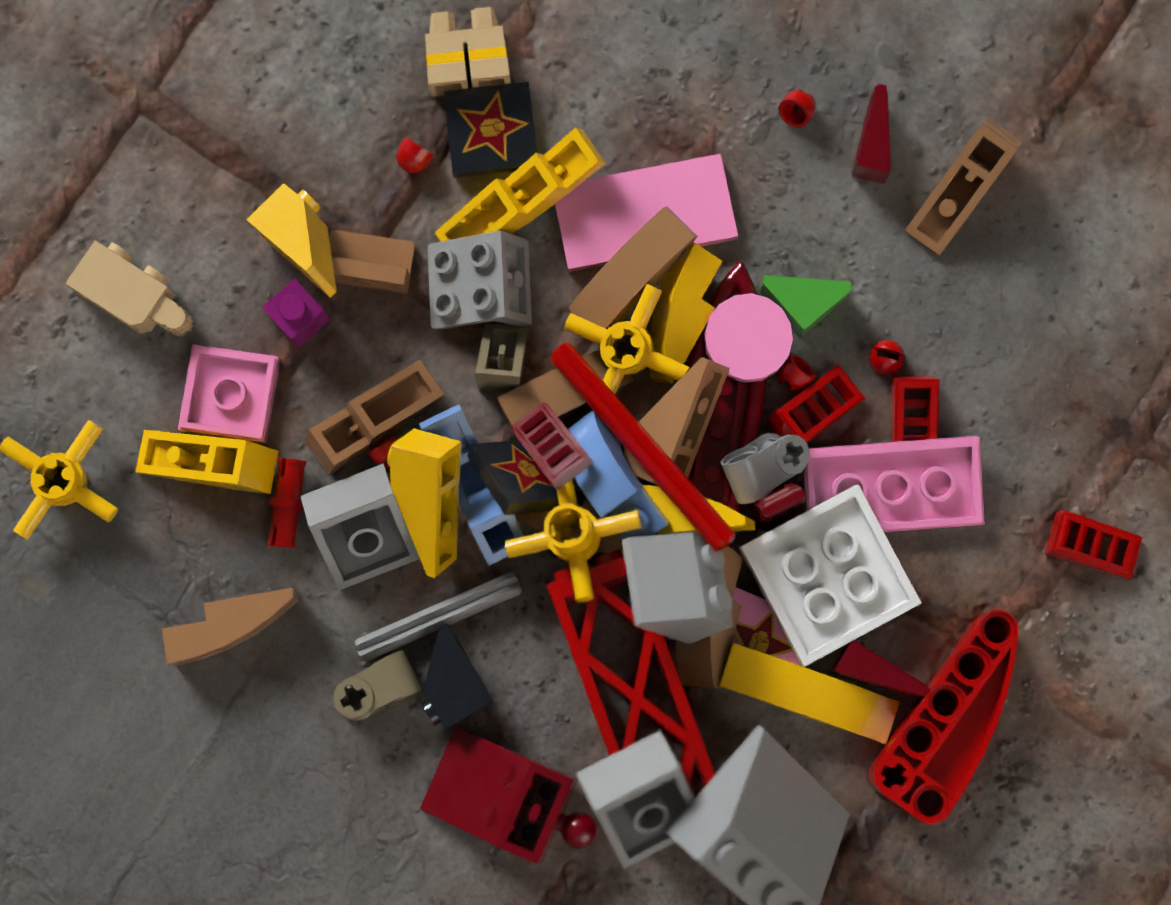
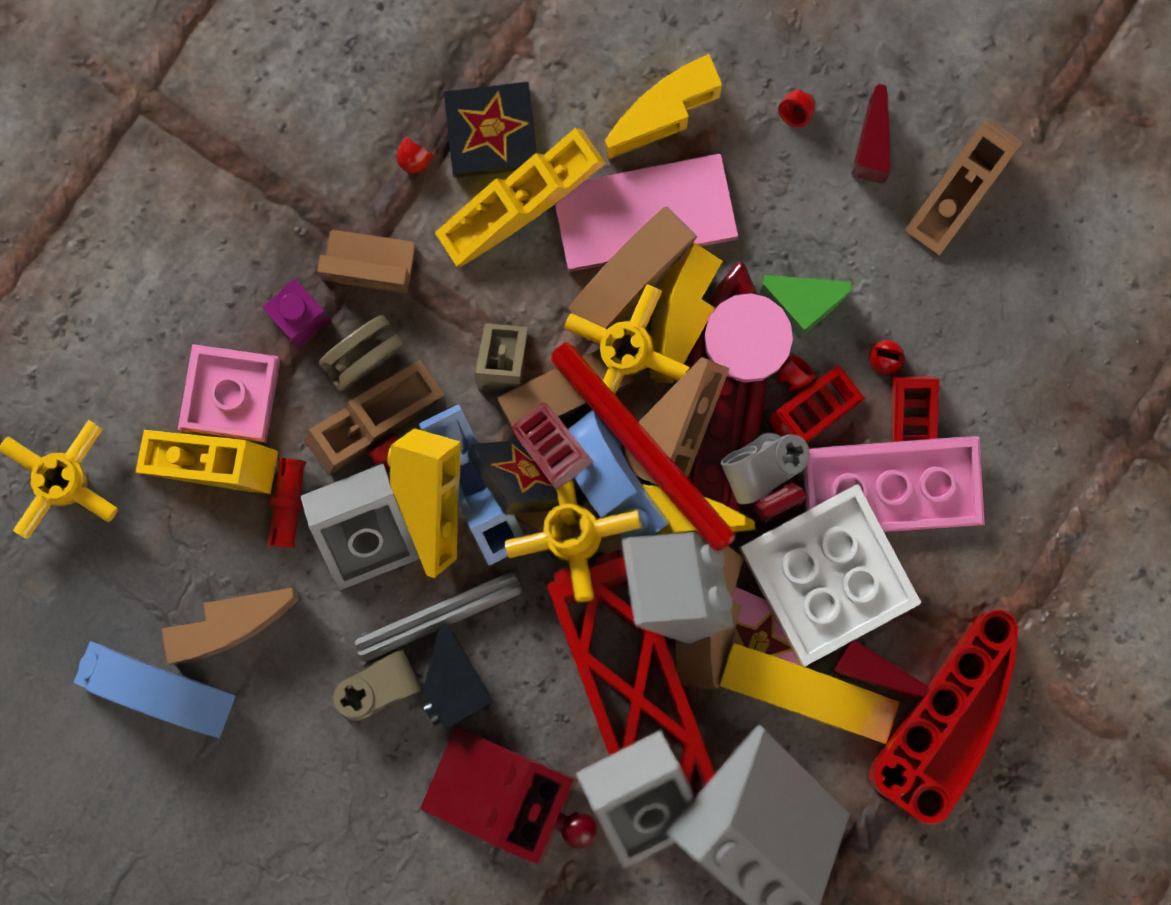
(127, 292): tan hinge -> none
(154, 690): none -> medium blue arch
(298, 234): yellow slope -> none
(359, 353): none -> dark tan head
(448, 47): tan hips -> none
(479, 281): light grey bracket -> none
(665, 107): none -> yellow slope
(1059, 534): red slope -> none

